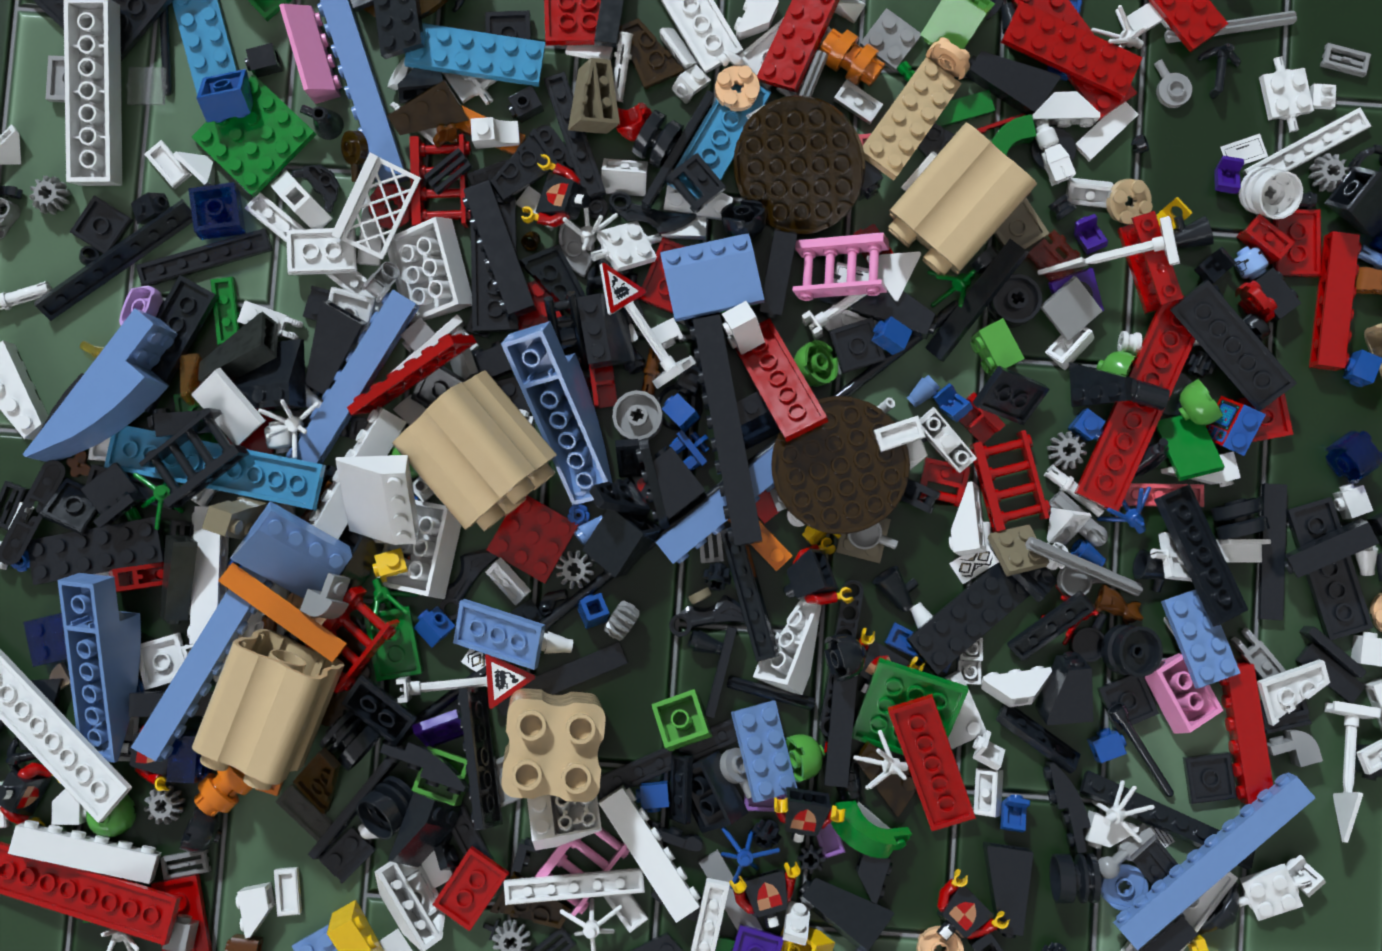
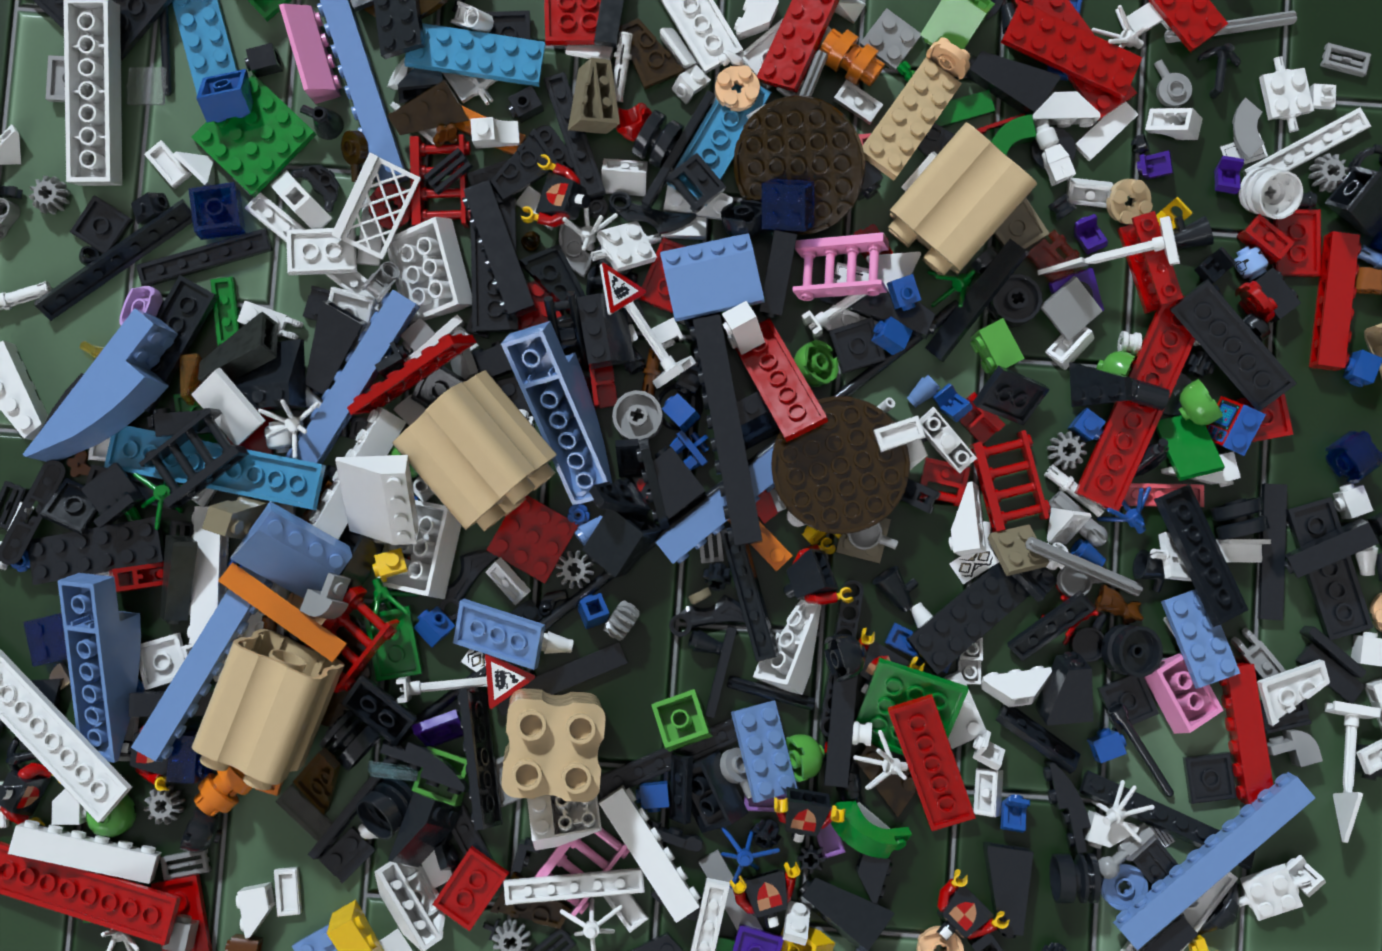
(392, 362): none -> black bracket
(392, 771): none -> clear light blue tile
(472, 18): none -> white piece
(788, 205): none -> clear blue brick
(862, 733): none -> white wheel
(904, 292): none -> blue brick
(1155, 165): none -> dark purple bracket
(1175, 122): none -> white arch
(1245, 129): none -> light grey tile

